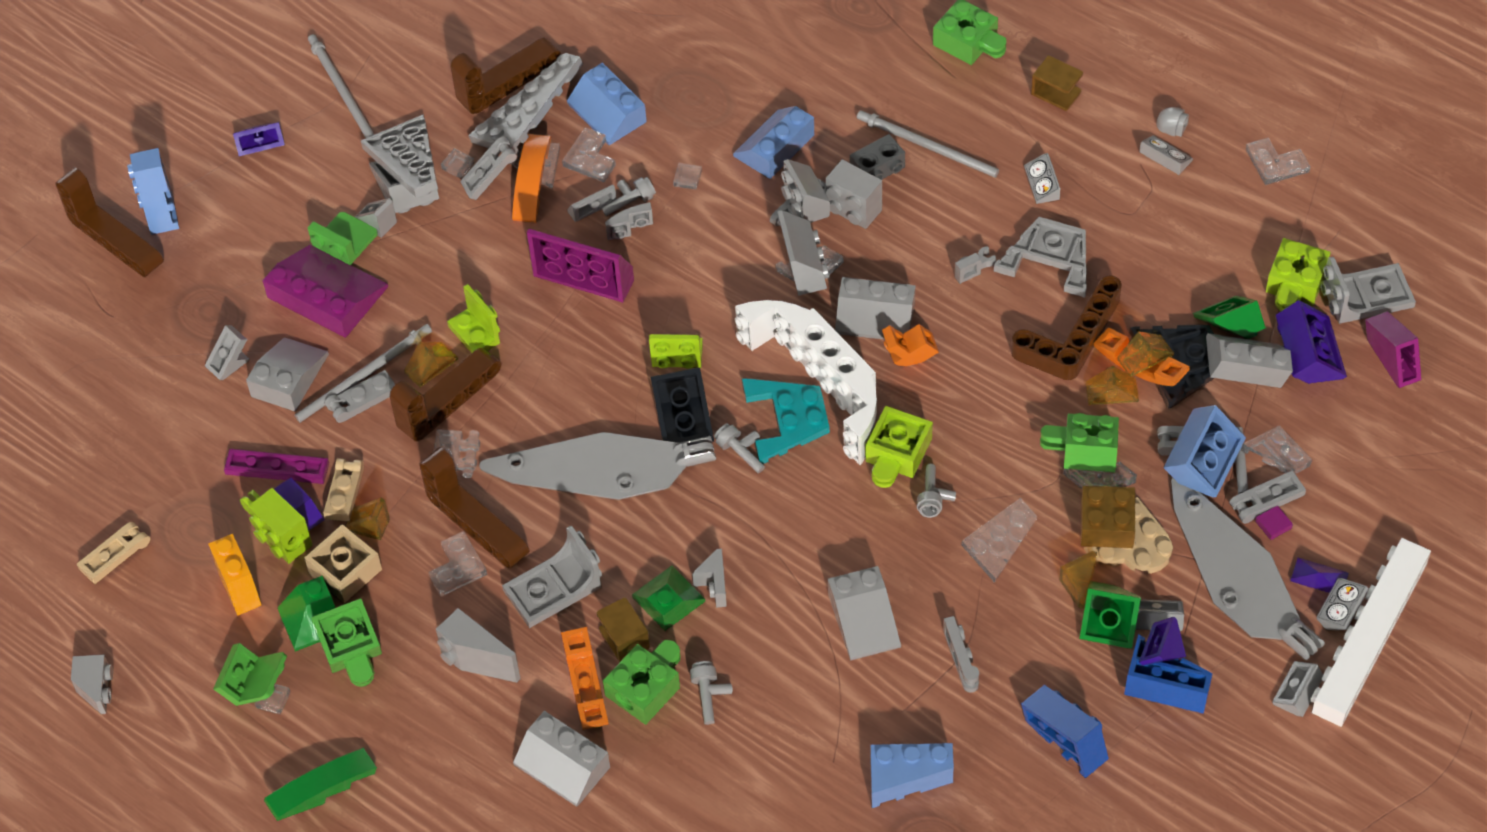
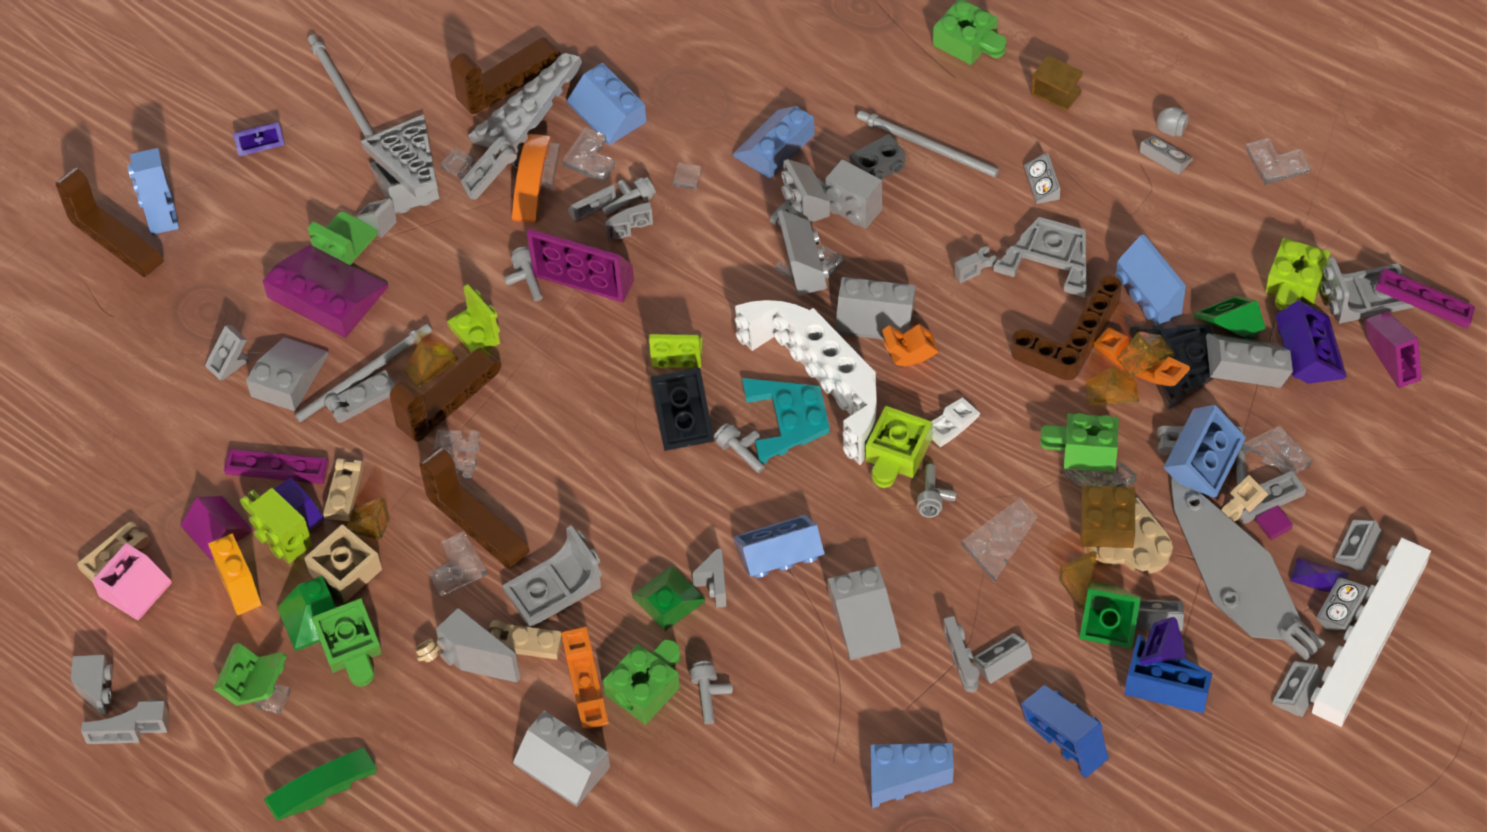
(127, 728): none -> light grey slope
(131, 582): none -> bright pink slope
(213, 519): none -> magenta slope
(427, 650): none -> tan plate
(522, 261): none -> light grey piece
(528, 640): none -> tan plate
(602, 464): light grey wing -> none
(622, 628): pearl gold piece -> none
(779, 546): none -> medium blue slope
(953, 421): none -> white slope
(1002, 657): none -> light grey slope
(1151, 282): none -> medium blue slope
(1246, 495): none -> tan plate
(1359, 545): none -> light grey slope
(1425, 298): none -> magenta tile

